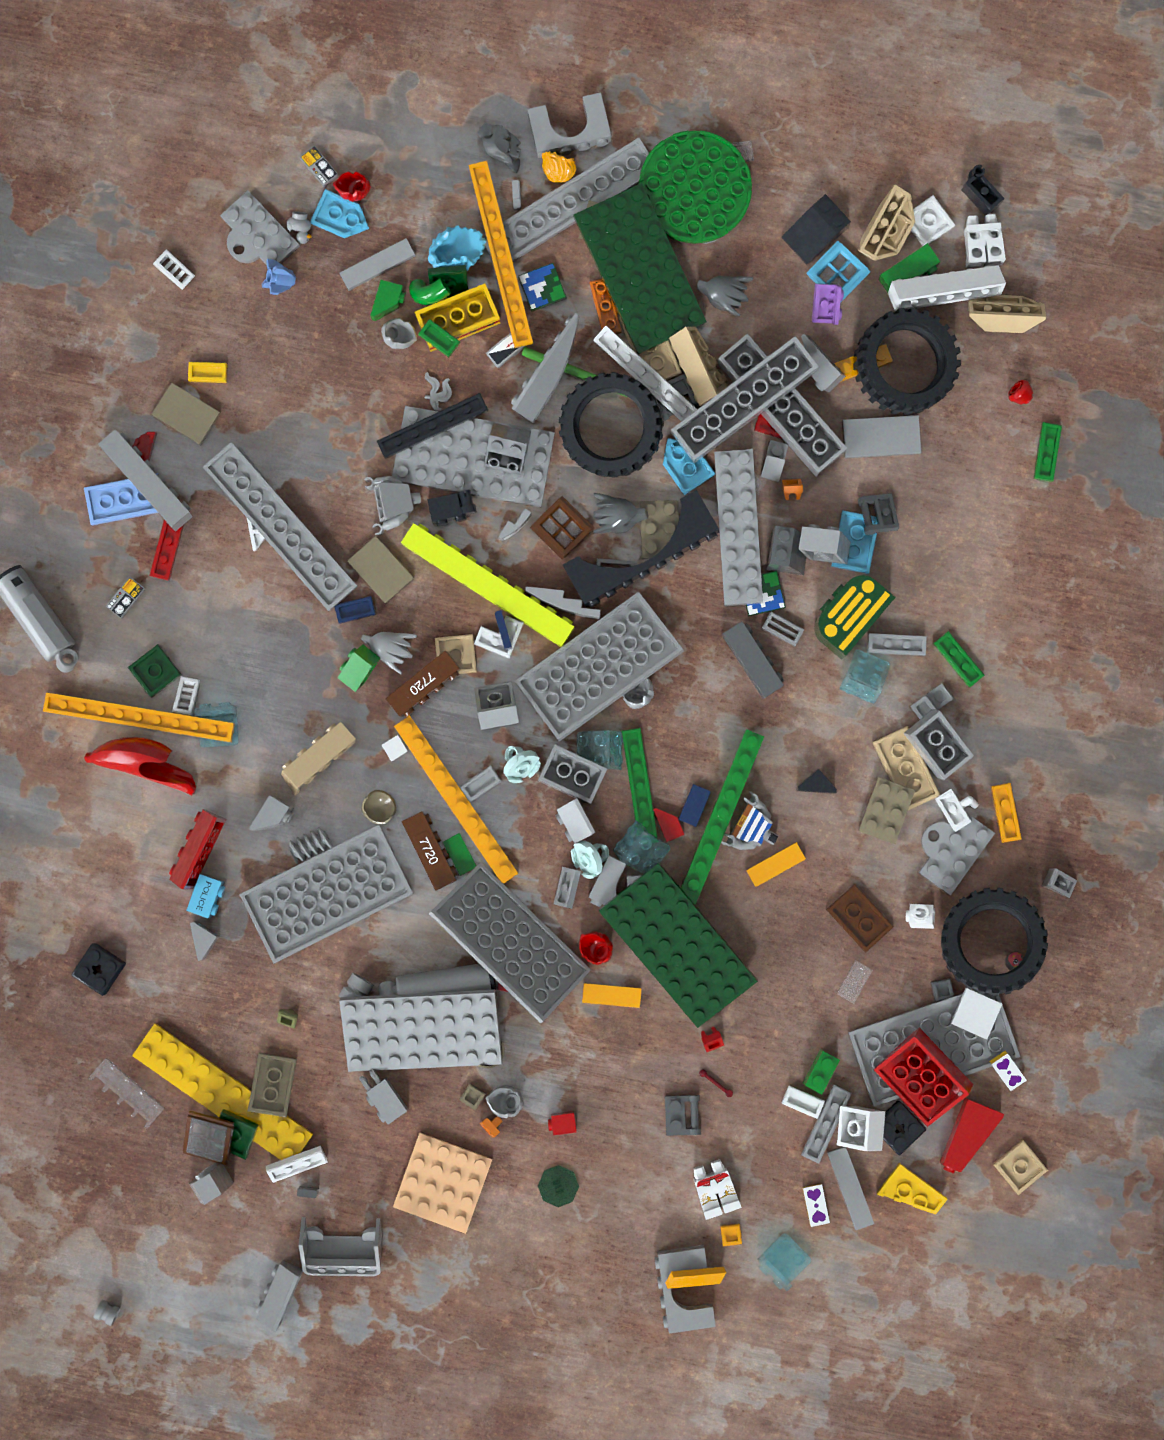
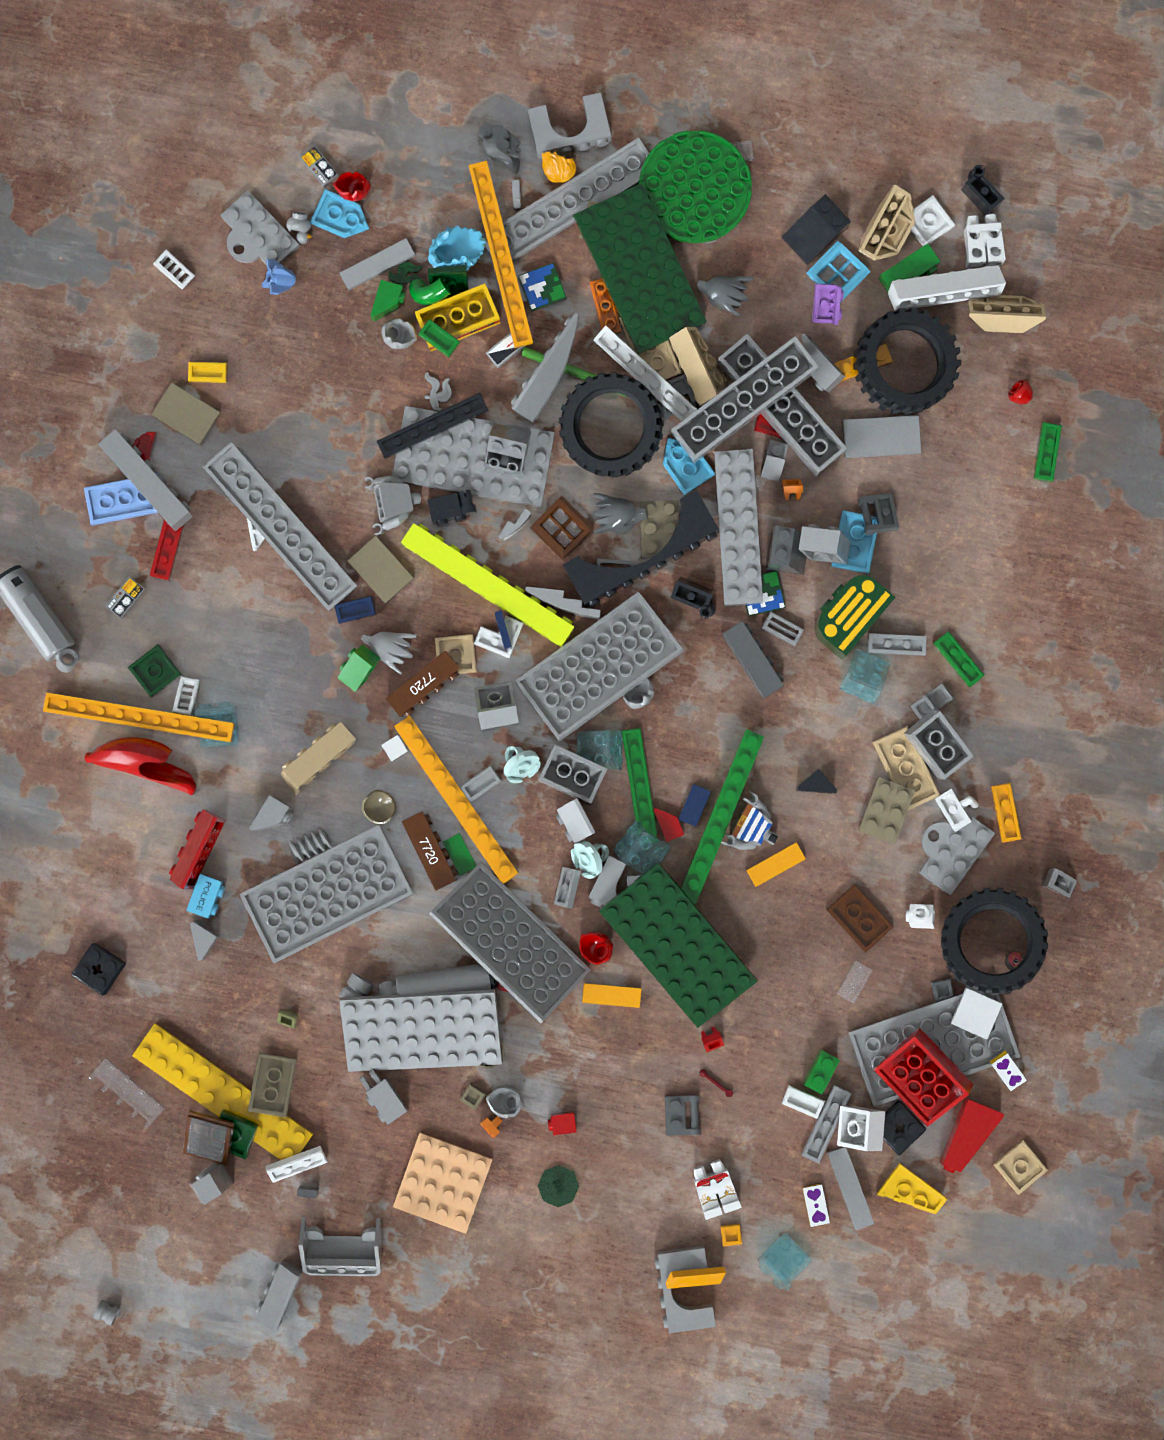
(403, 270): none -> dark green piece
(695, 596): none -> black hinge

